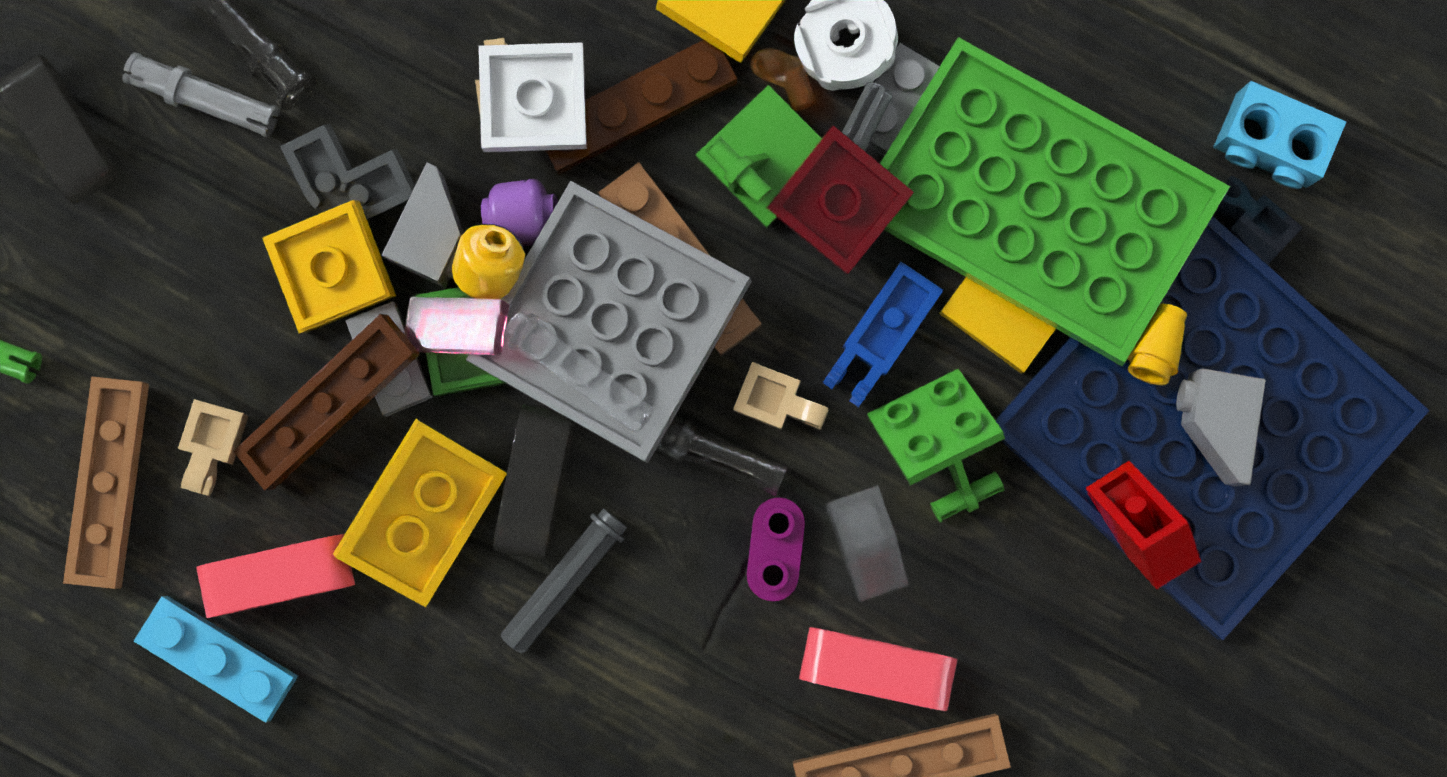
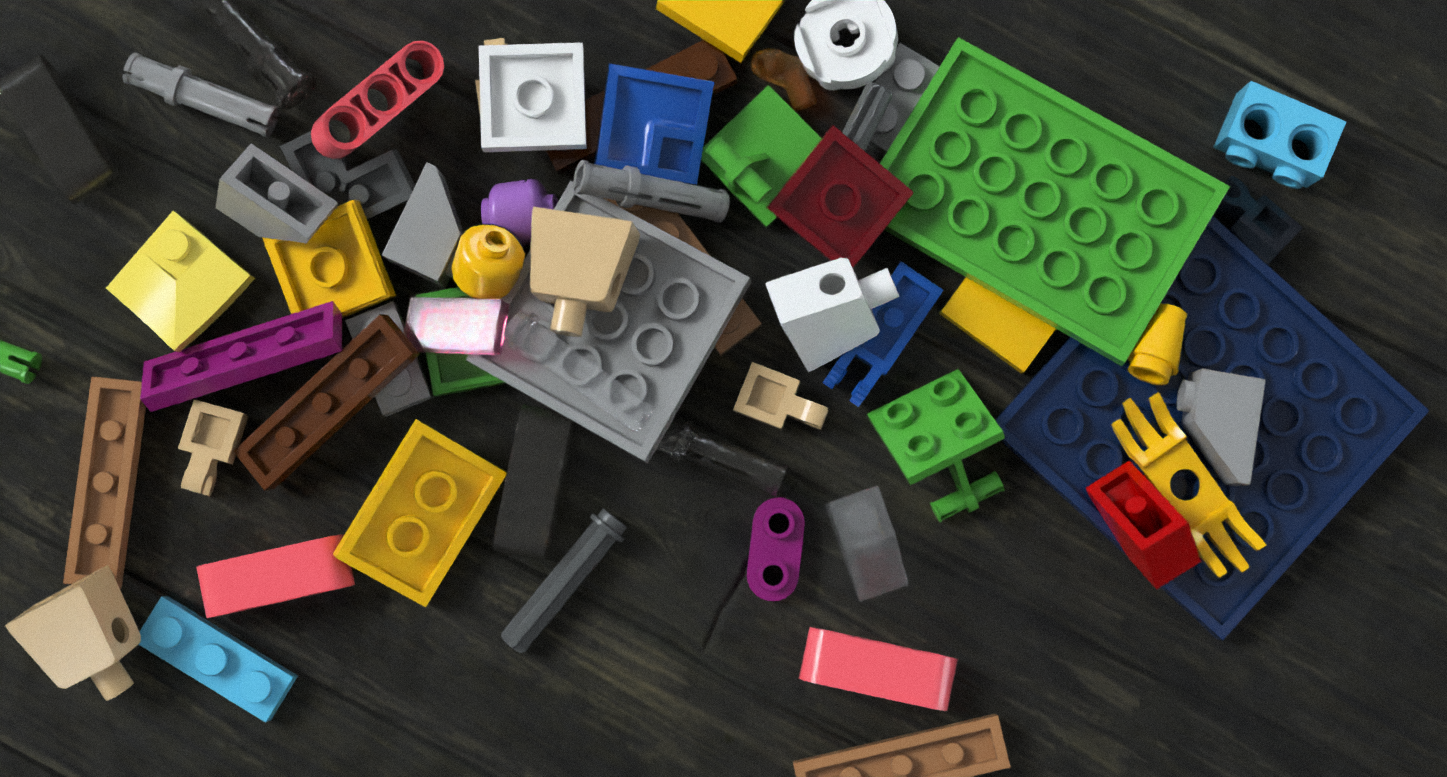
(81, 634): none -> tan torso
(179, 282): none -> light yellow plate
(242, 356): none -> magenta plate
(272, 198): none -> light grey slope
(397, 87): none -> coral beam
(579, 264): none -> tan torso
(632, 188): none -> light grey pin
(654, 122): none -> blue plate
(829, 309): none -> white torso
(1208, 507): none -> yellow piece

